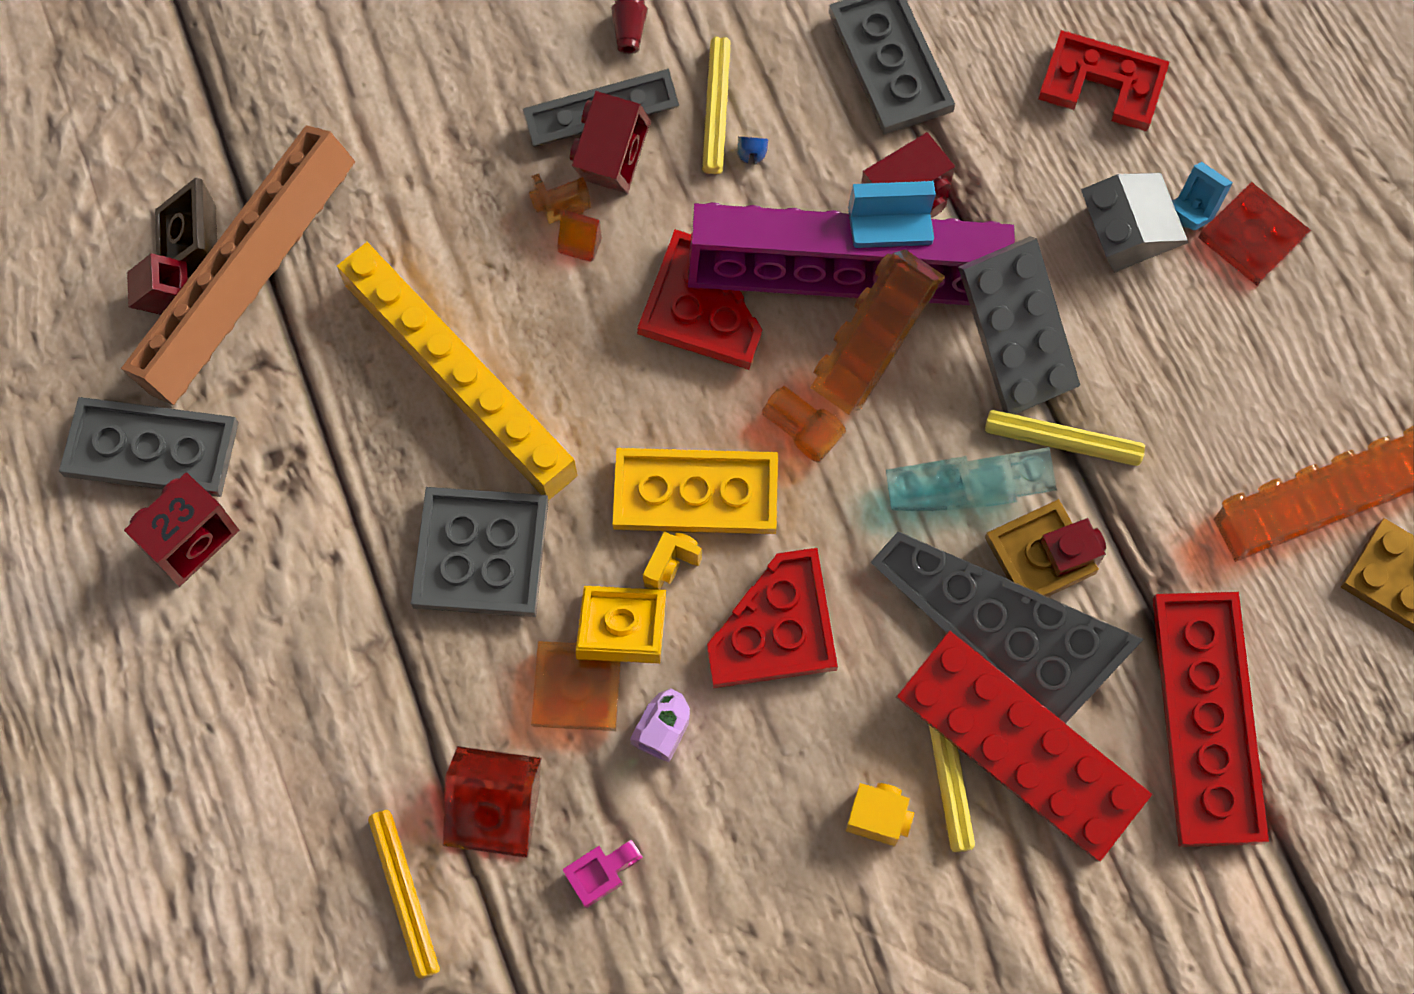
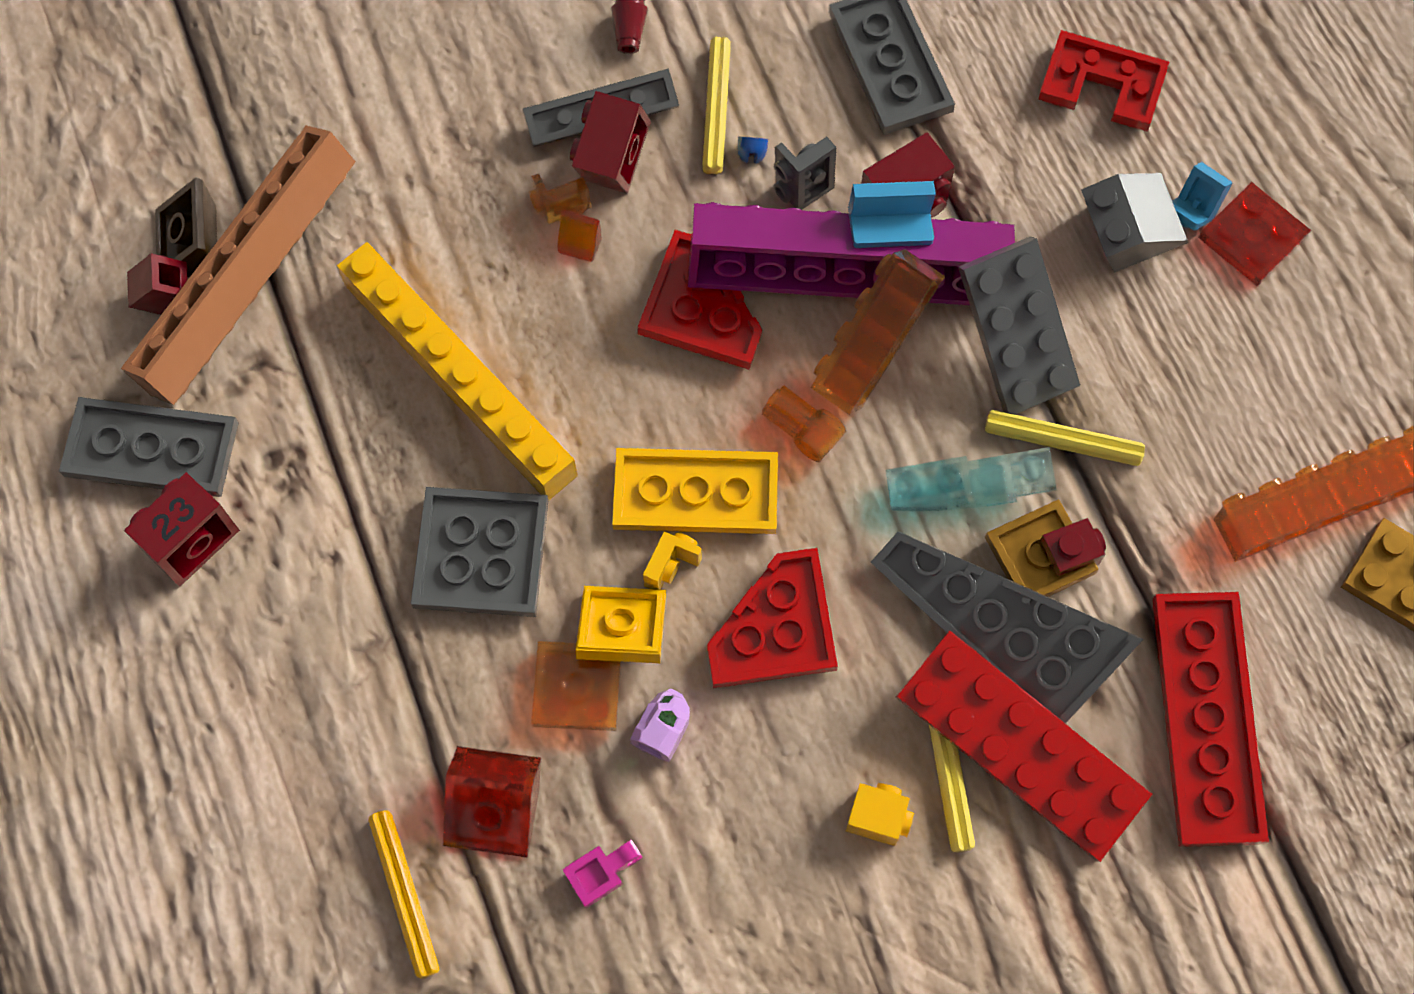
(808, 175): none -> dark grey bracket

